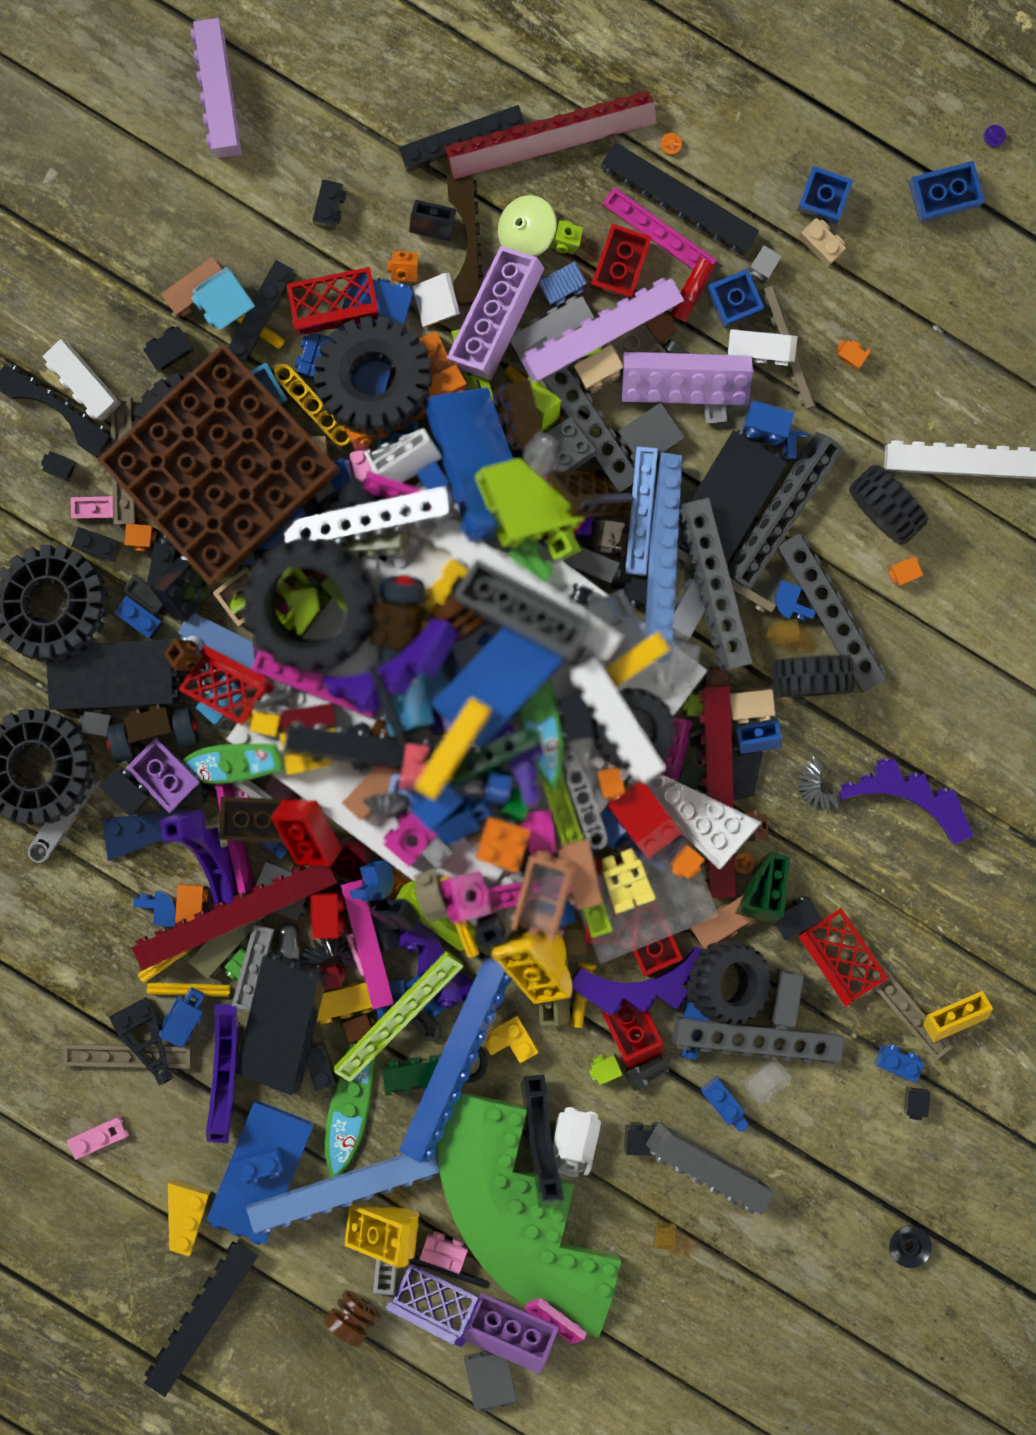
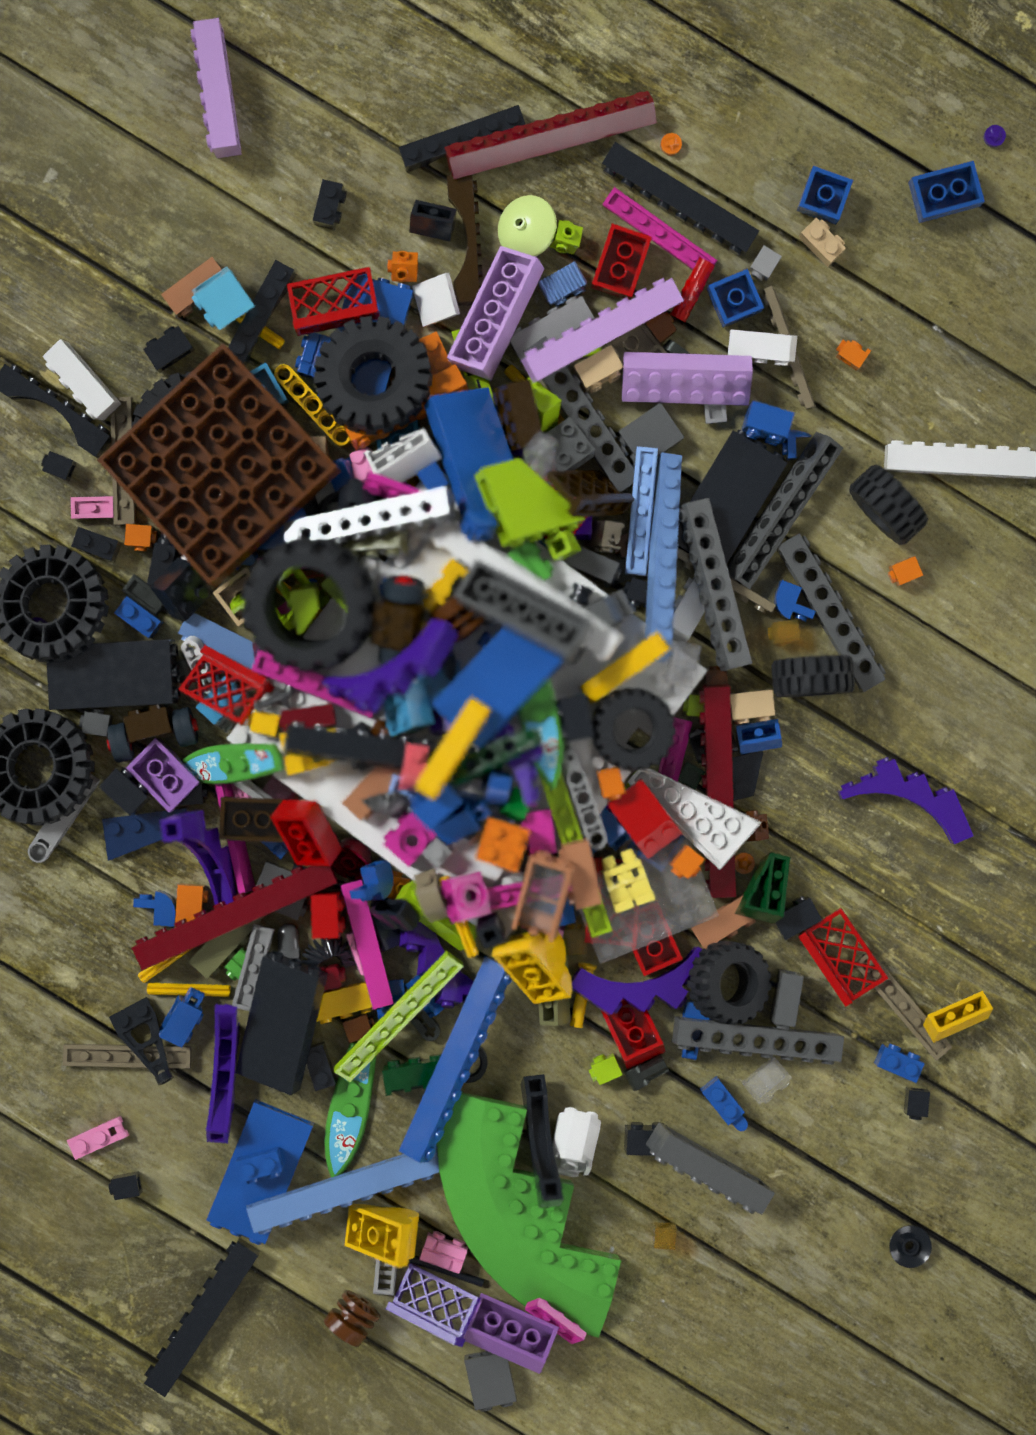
(125, 1185): none -> black brick
(183, 654): reddish brown brick -> none
(185, 1212): yellow wedge -> none
(387, 706): black bar -> none
(511, 1033): yellow brick -> none
(617, 719): white brick -> none
(814, 785): dark grey hair -> none

